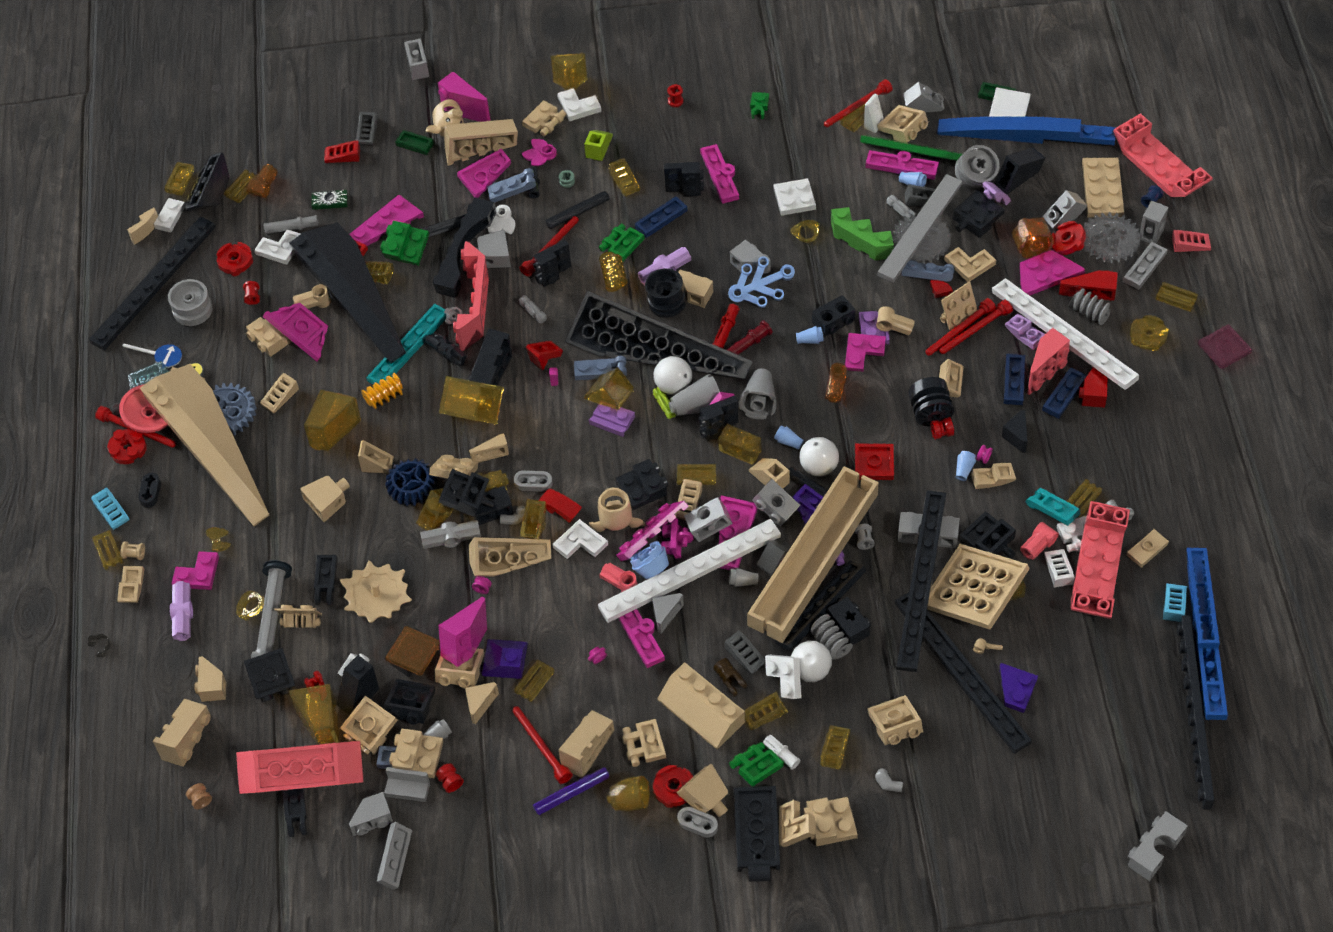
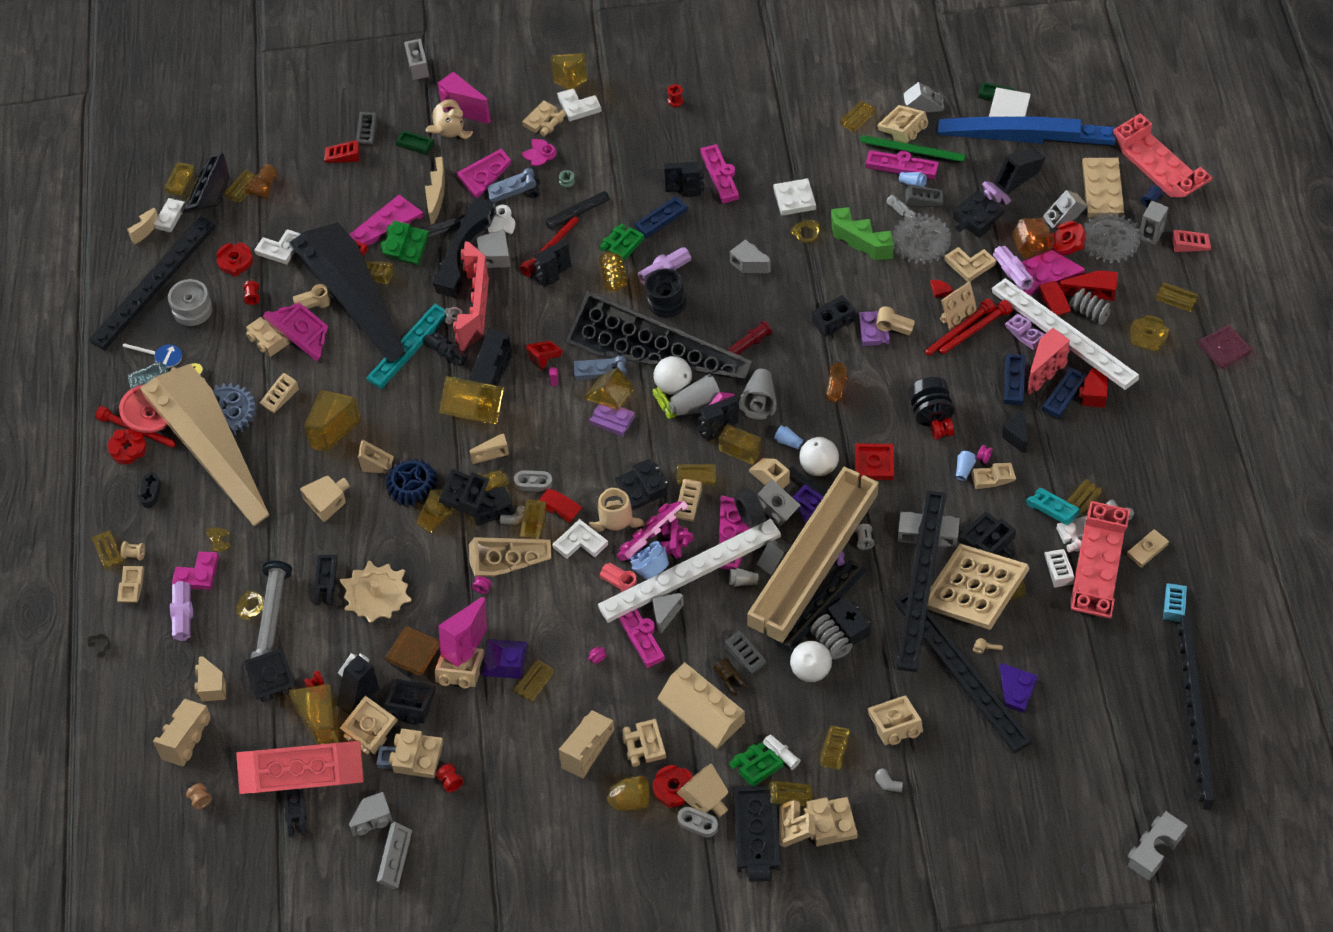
(104, 498): medium azure slope -> none
(292, 224): light grey pin -> none
(292, 616): tan hinge -> none
(329, 199): tile -> none
(382, 391): light orange piece -> none
(407, 784): light grey panel -> none
(435, 192): none -> tan slope
(439, 729): light grey cone -> none
(446, 463): tan plate -> none
(450, 534): light grey piece -> none
(478, 138): tan wedge -> none
(480, 699): tan slope -> none
(532, 309): light grey axle -> none
(562, 773): red piece -> none
(571, 790): dark purple axle -> none
(597, 144): lime slope -> none
(619, 167): clear yellow slope -> none
(697, 288): tan slope -> none
(708, 519): light grey brick -> none
(727, 322): red pin -> none
(749, 508): none -> black tyre
(759, 104): green plate -> none
(759, 284): light blue plant -> none
(774, 714): clear yellow slope -> none
(783, 797): none -> clear yellow tile
(789, 672): white plate -> none
(810, 336): light blue cone -> none
(862, 345): dark pink plate -> none
(873, 114): white slope -> none
(883, 87): red piece -> none
(919, 228): light grey tile -> none
(928, 271): sand blue plate -> none
(952, 374): tan slope -> none
(977, 166): light grey wheel -> none
(1013, 267): none -> lavender piece
(1042, 537): coral piece -> none
(1055, 298): none -> red slope
(1145, 265): light grey plate -> none
(1206, 634): blue slope -> none

